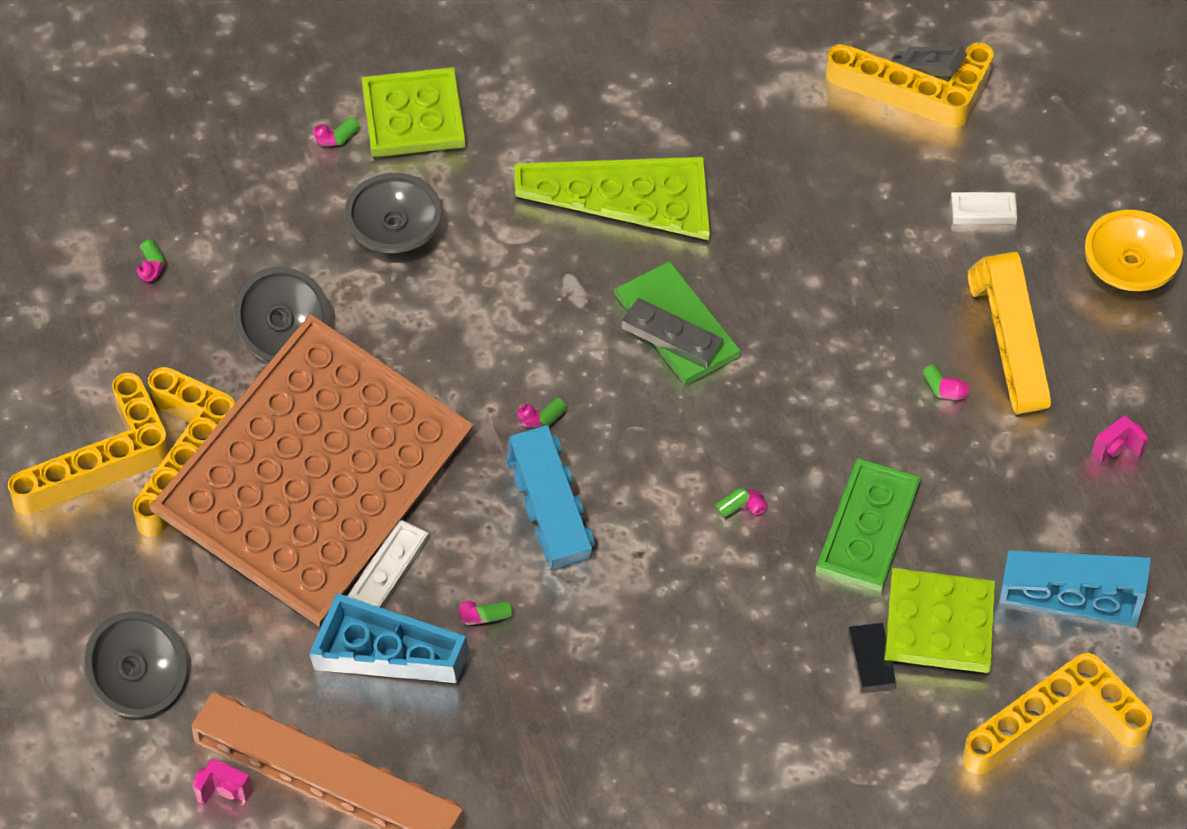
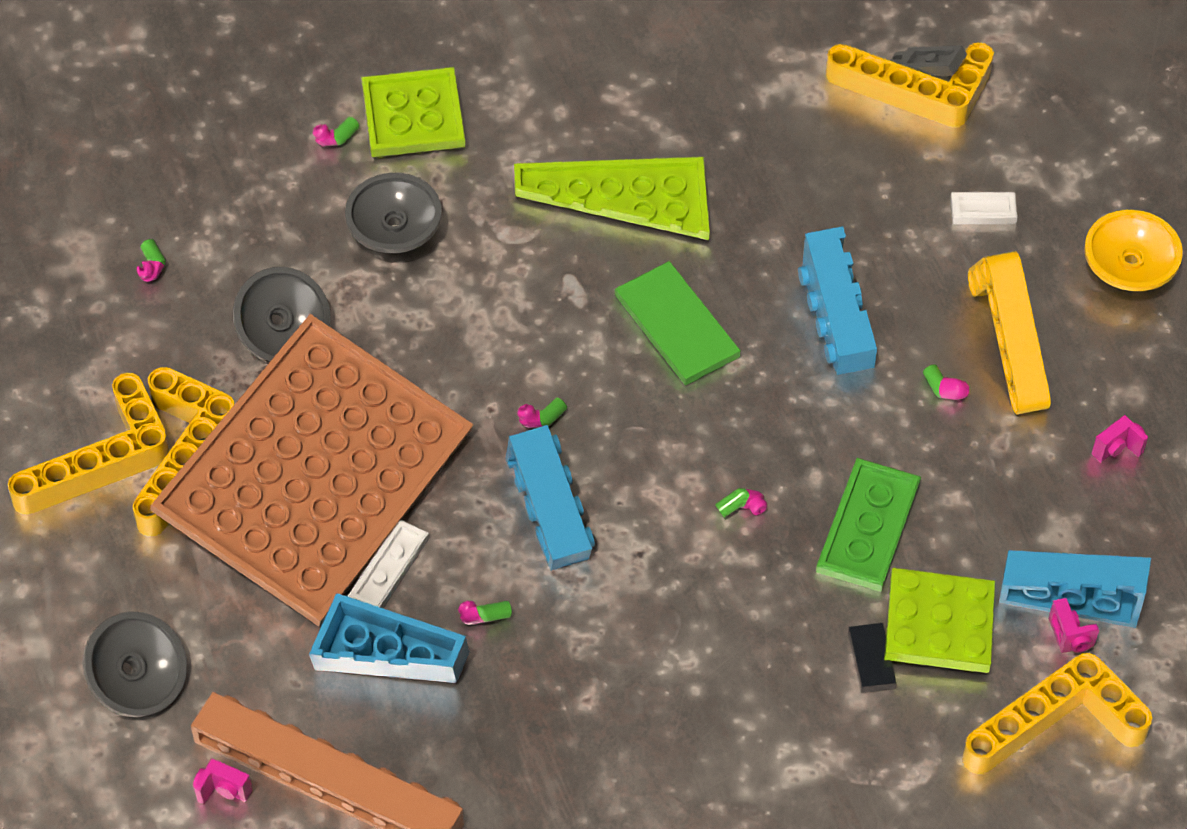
(672, 333): flat silver plate -> none
(837, 302): none -> dark azure wedge
(1068, 630): none -> dark pink bracket

